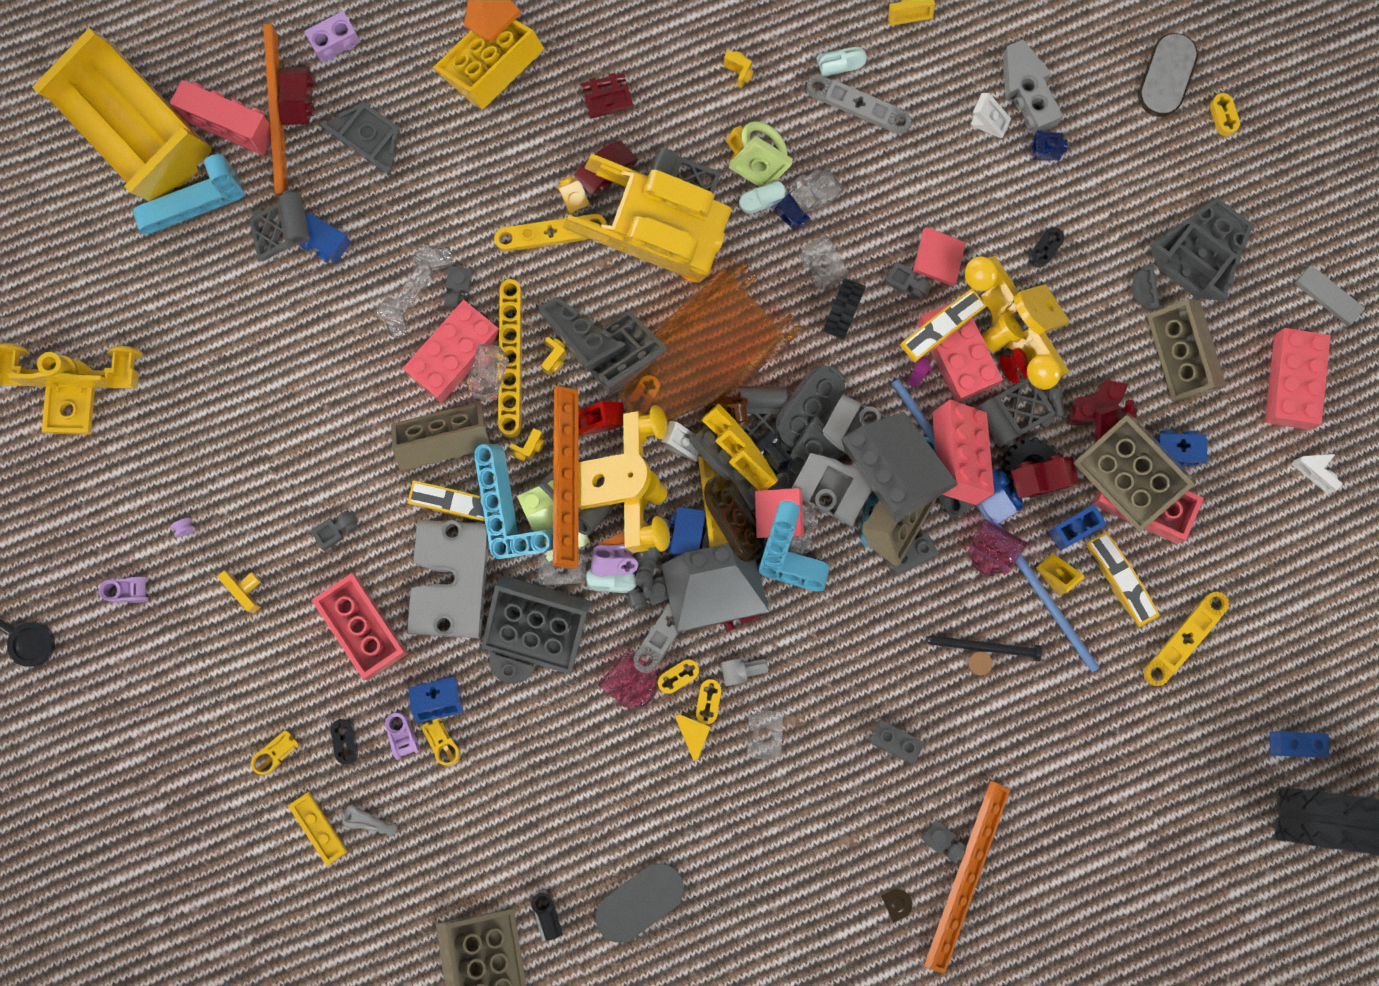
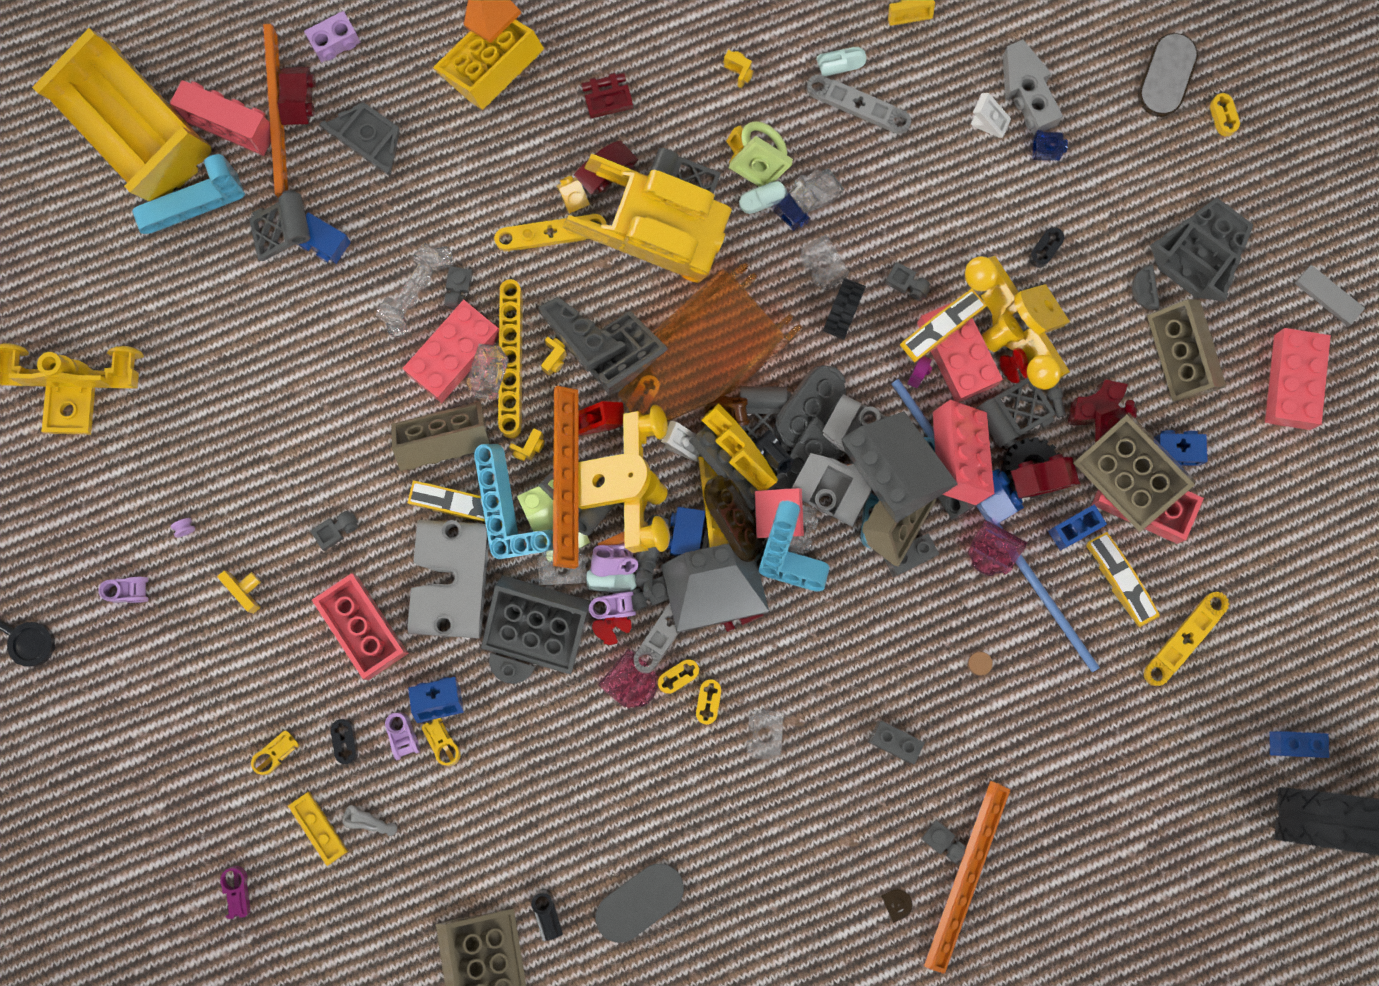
(237, 896): none -> magenta piece
(604, 628): none -> red piece
(614, 605): none -> lavender piece
(693, 733): yellow slope -> none
(737, 671): light grey axle -> none
(939, 256): coral tile -> none
(1035, 652): black bar -> none
(1059, 574): yellow slope -> none
(1314, 469): white slope -> none

